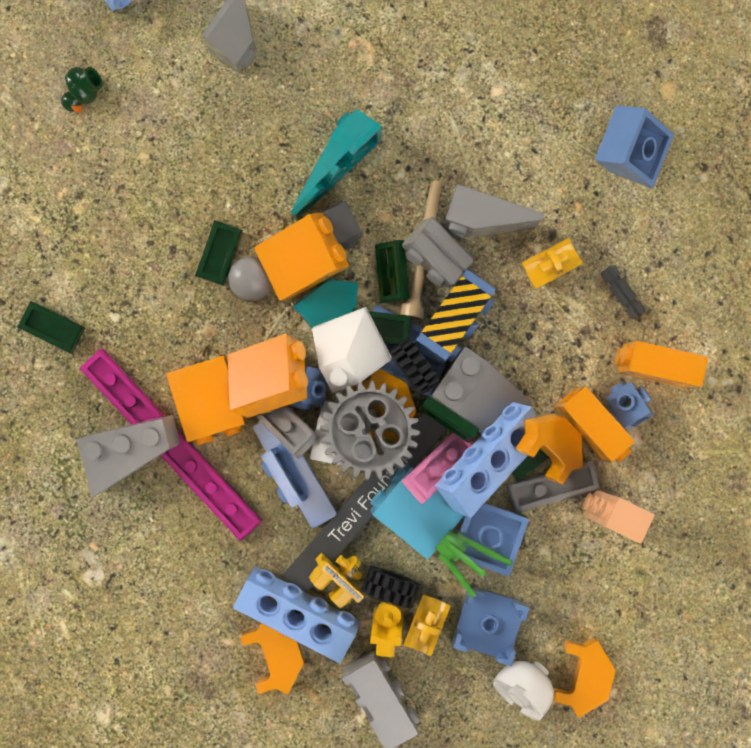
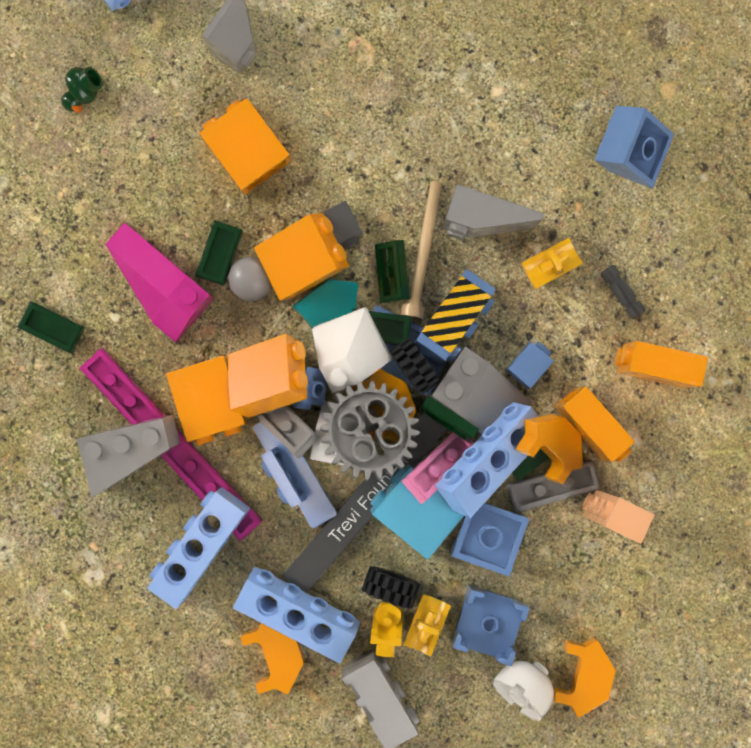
(162, 288): none -> dark pink wedge
(176, 588): none -> light blue brick
(245, 145): none -> light orange brick
(346, 589): yellow hips -> none
(347, 146): teal wedge -> none
(437, 253): light grey brick -> none
(452, 548): bright green plant -> none
(530, 364): none -> medium blue brick
(638, 410): medium blue brick -> none

